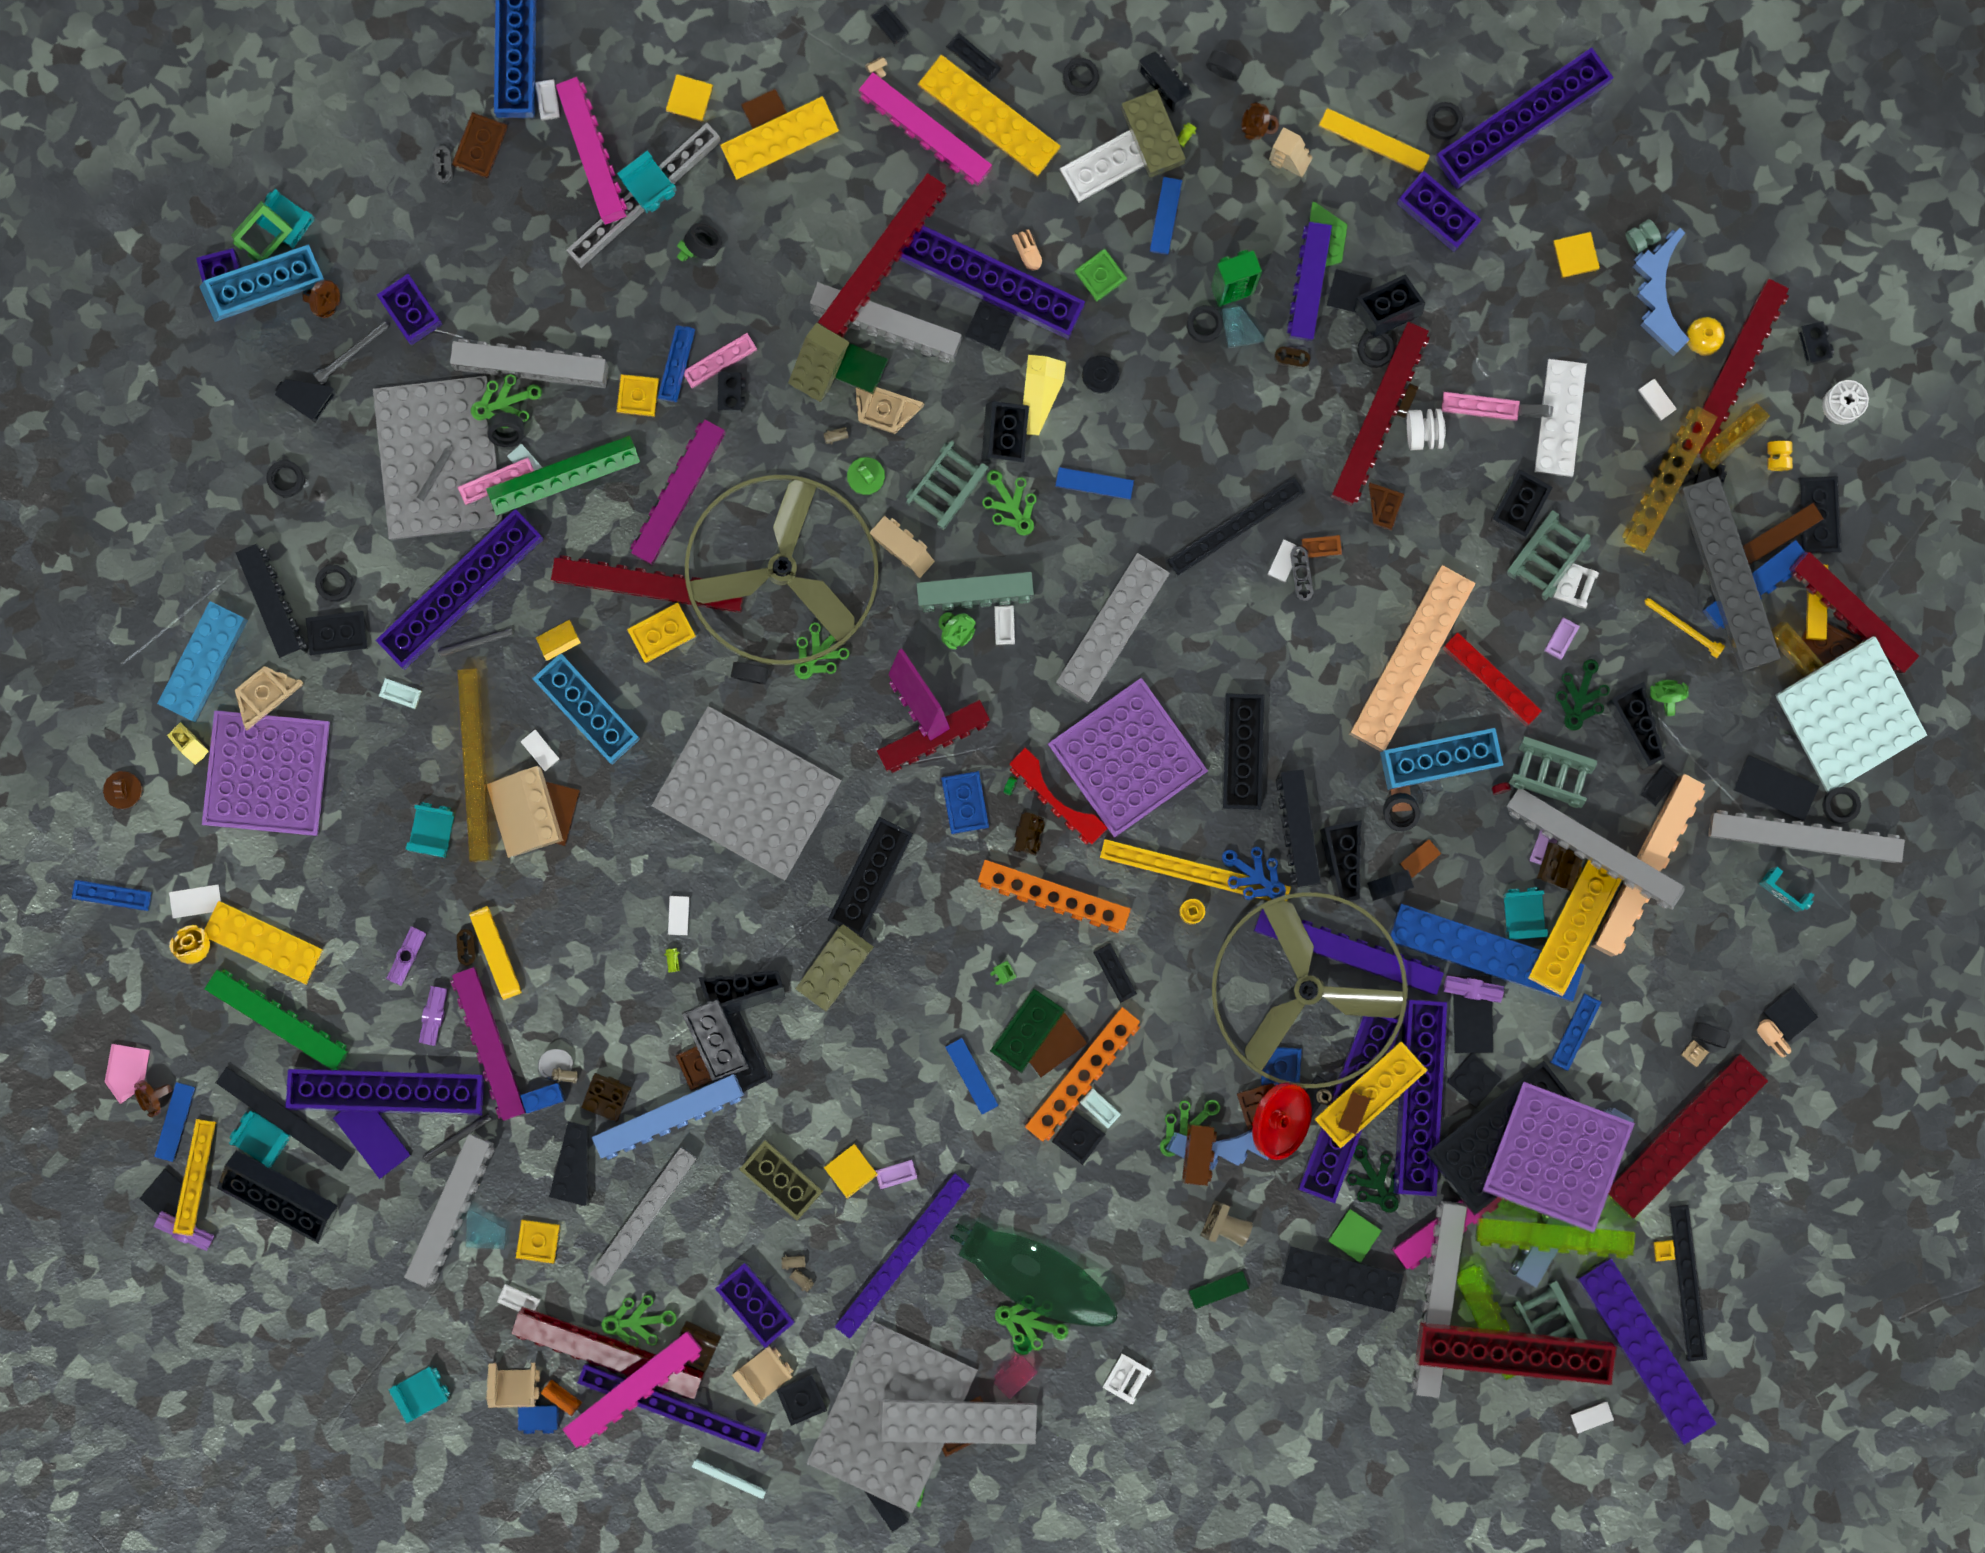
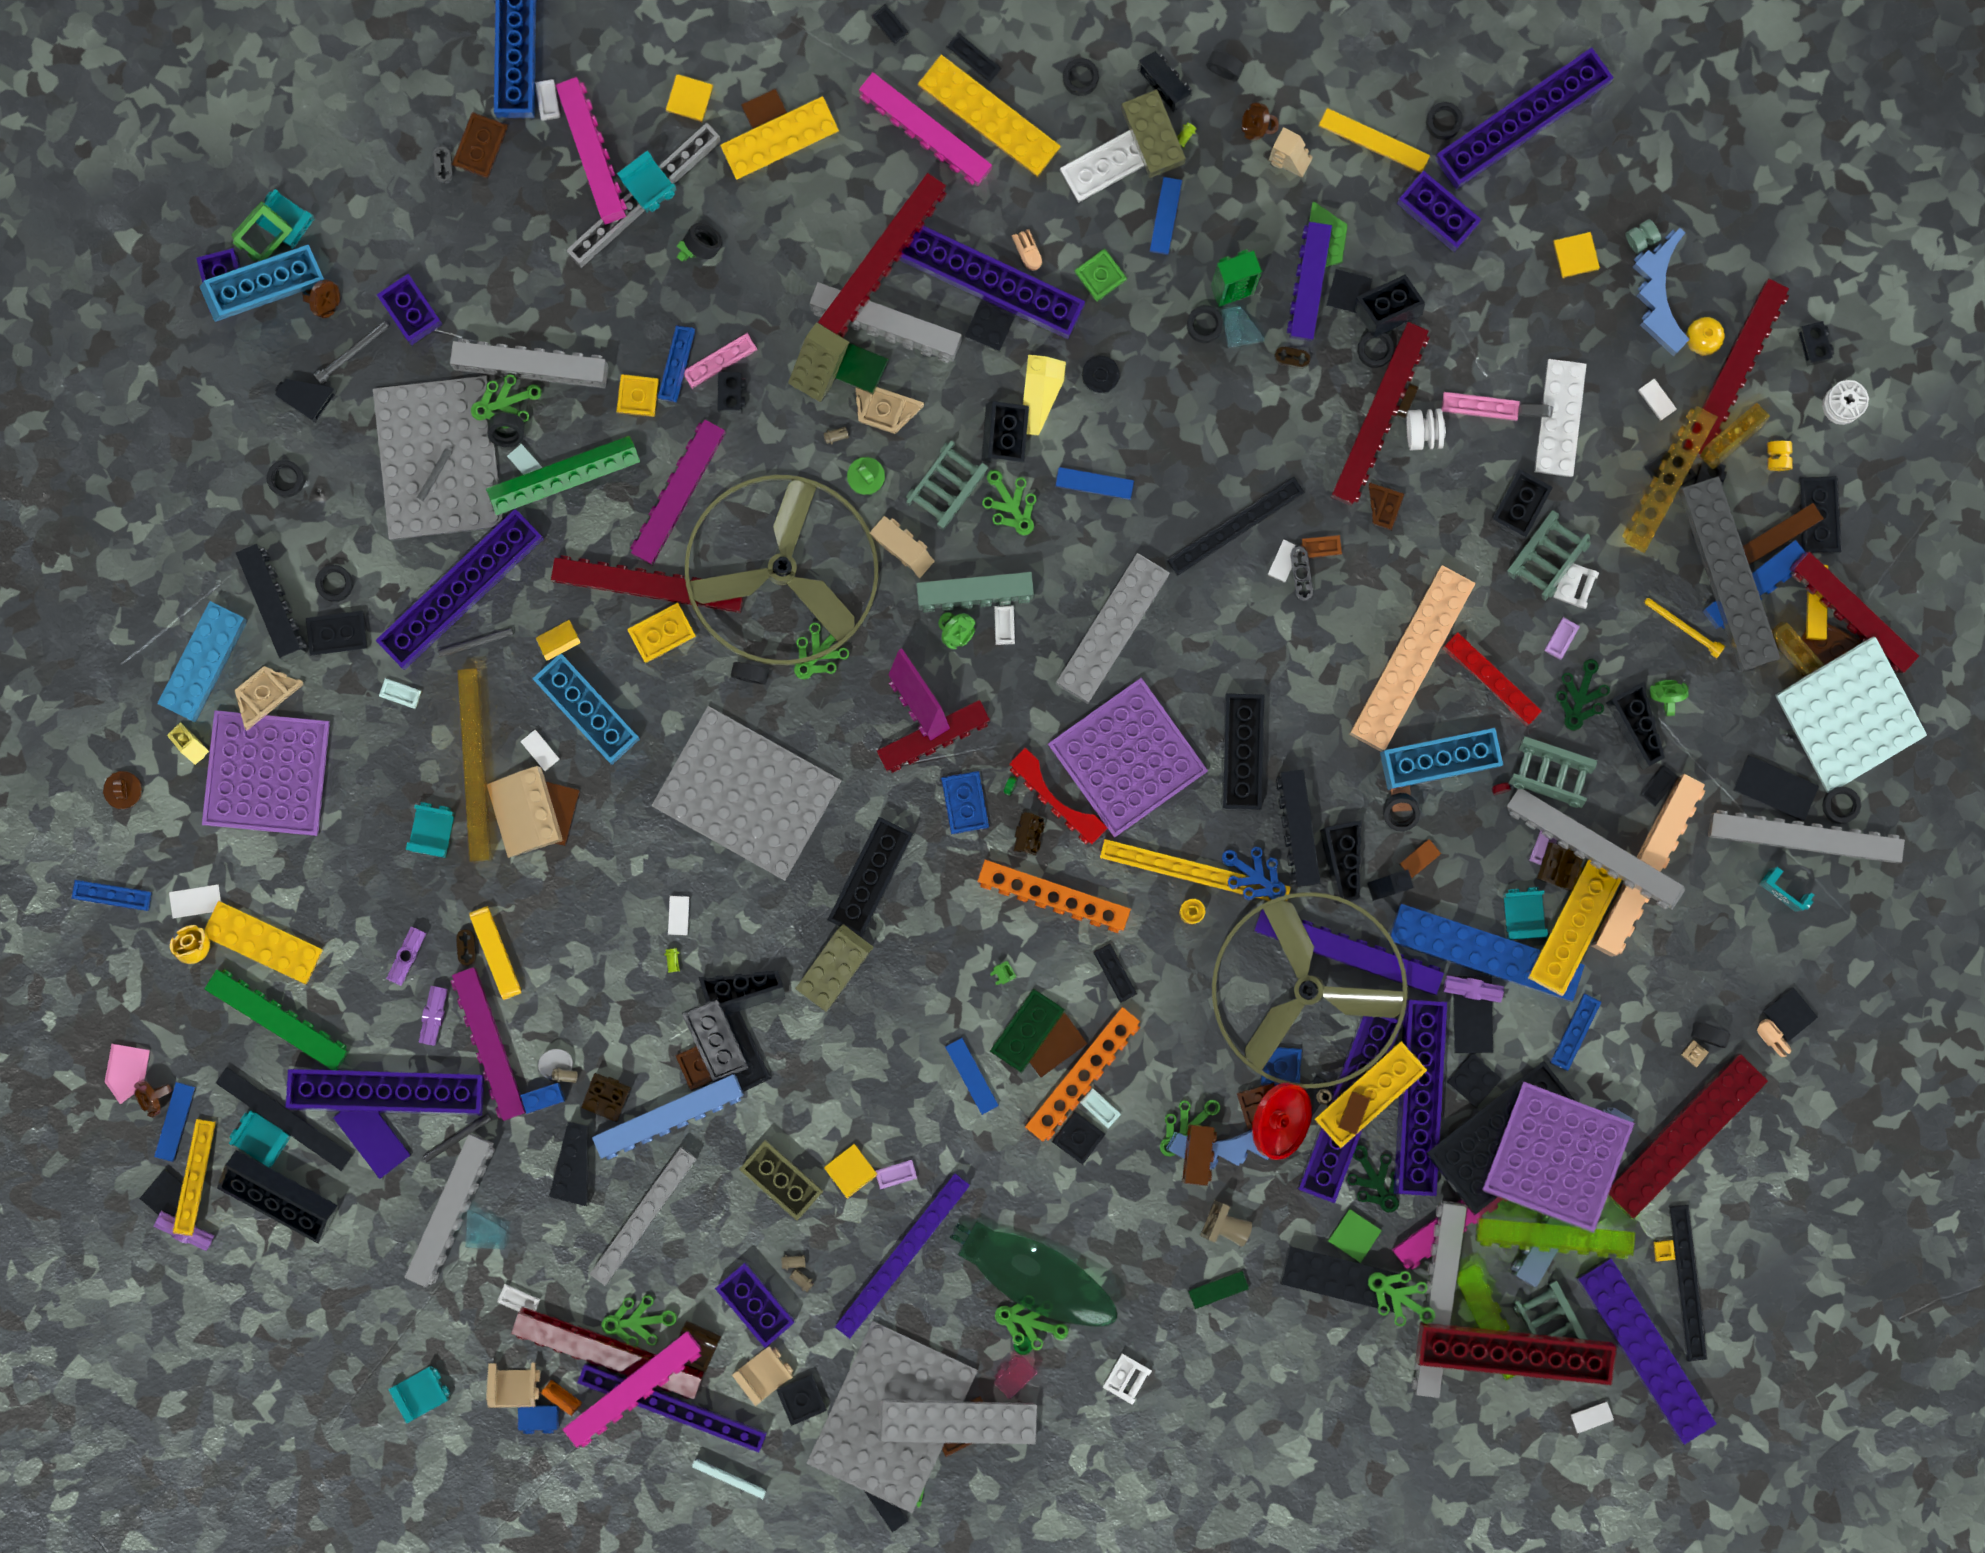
(476, 489): bright pink tile -> none
(537, 1241): yellow tile -> none
(876, 66): tan tile -> none
(1398, 1296): none -> bright green plant

